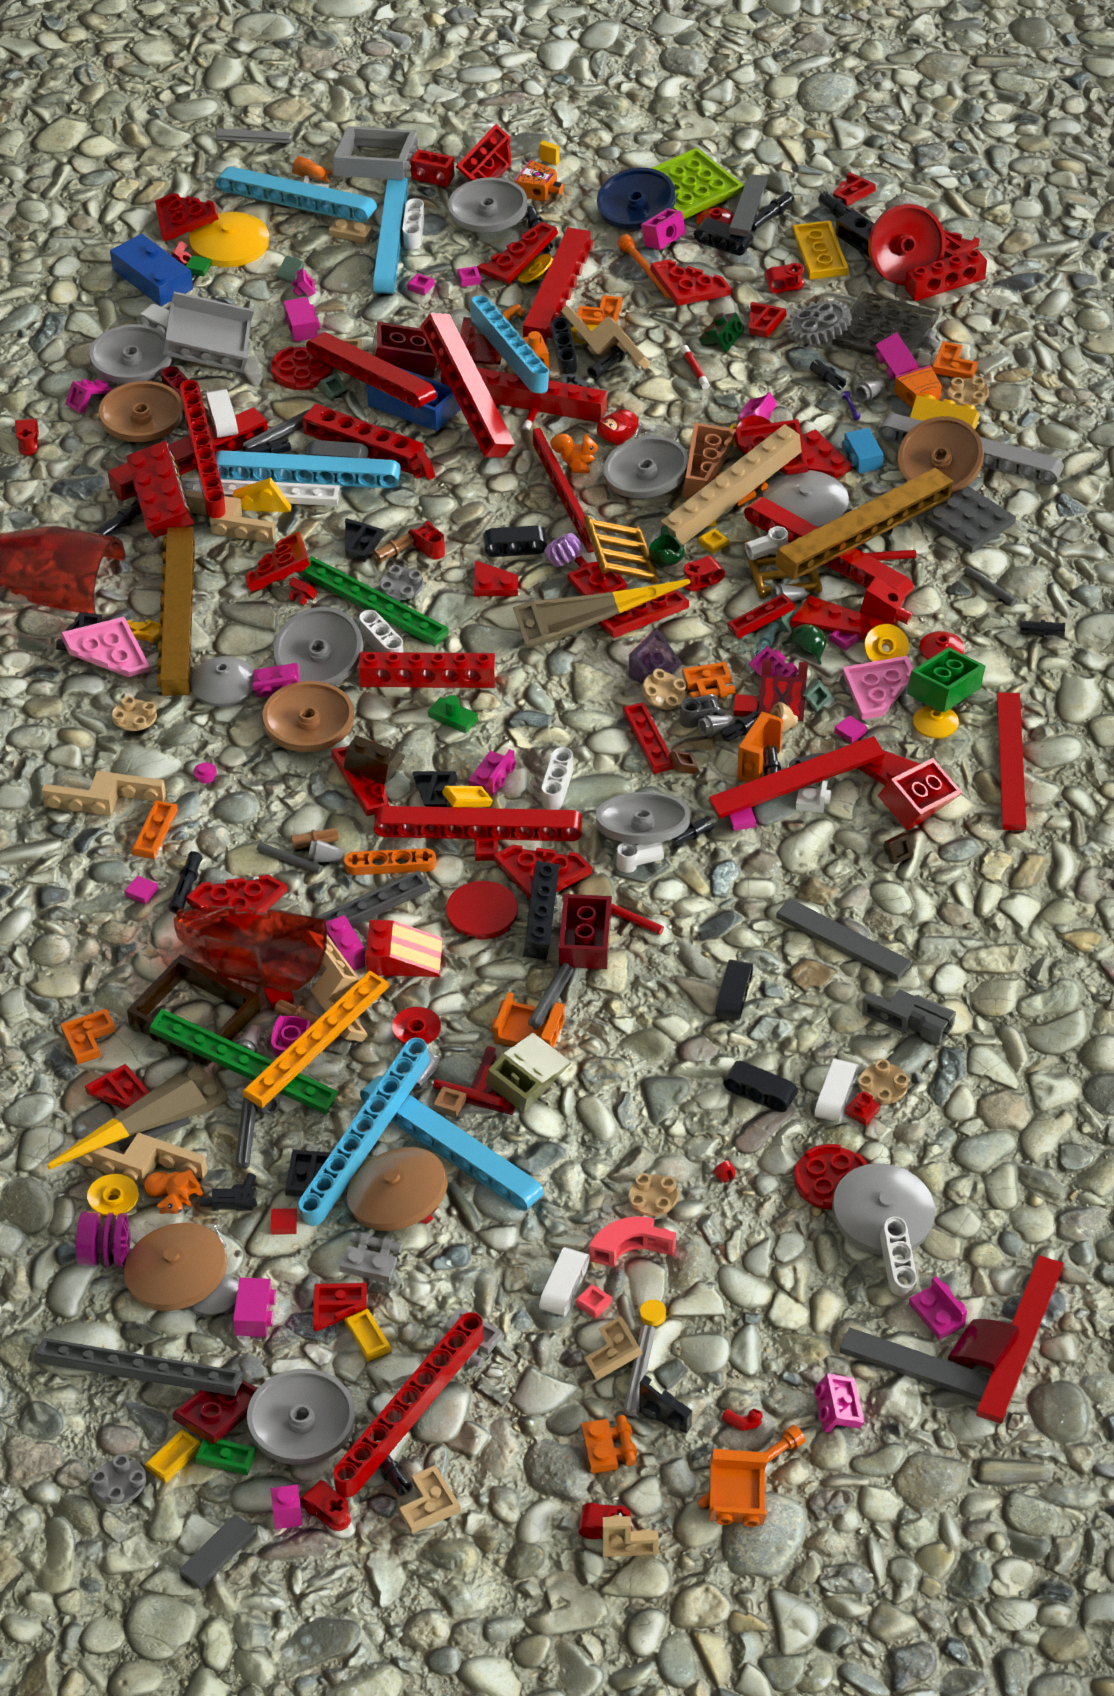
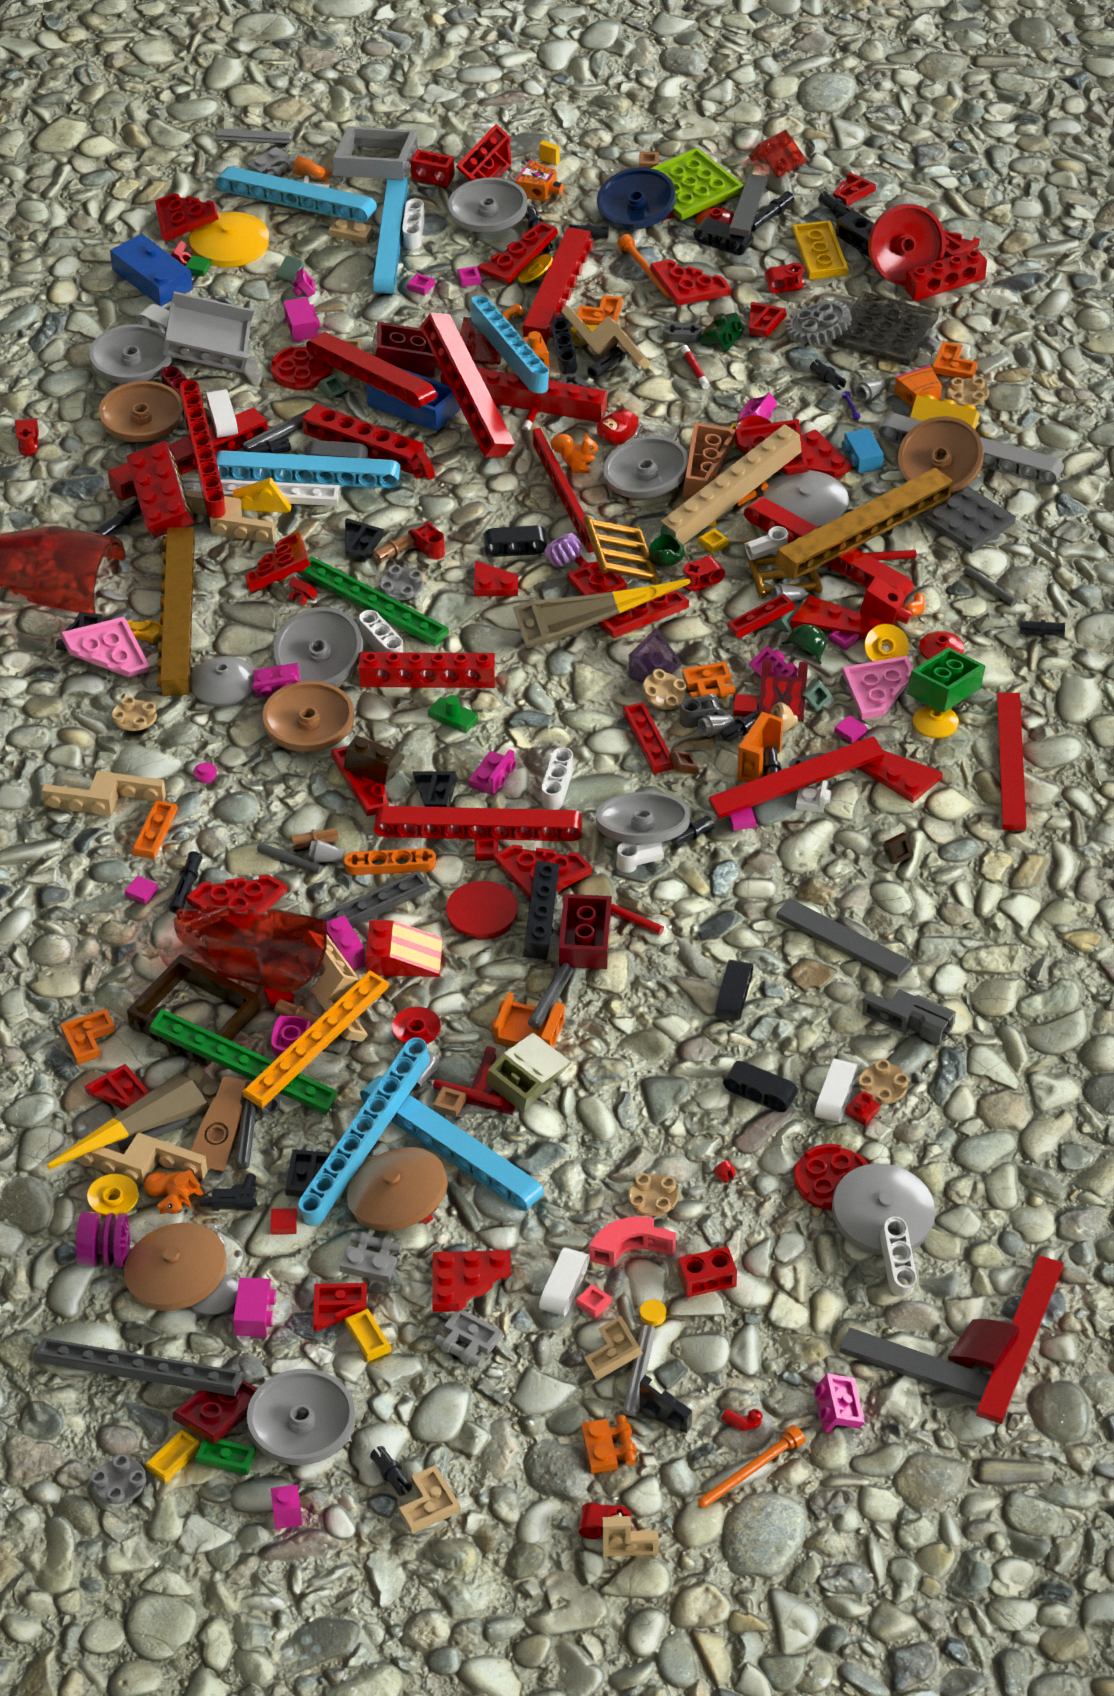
(81, 391): dark pink bracket -> none
(217, 1551): dark grey tile -> none
(221, 1124): none -> medium nougat piece
(250, 1038): light grey cone -> none
(272, 163): none -> light grey plate
(327, 1506): red piece -> none
(418, 1390): red beam -> none
(466, 1274): none -> red plate
(467, 796): yellow tile -> none
(596, 231): none -> black pin
(648, 159): none -> medium nougat plate
(663, 228): dark pink brick -> none
(682, 332): none -> dark grey beam
(707, 1271): none -> red brick
(737, 1487): orange panel -> none
(767, 637): clear light blue bar -> none
(779, 153): none -> clear red bracket
(895, 356): dark pink brick -> none
(918, 606): none -> orange arm
(919, 793): red slope -> none
(939, 1309): dark pink bracket -> none

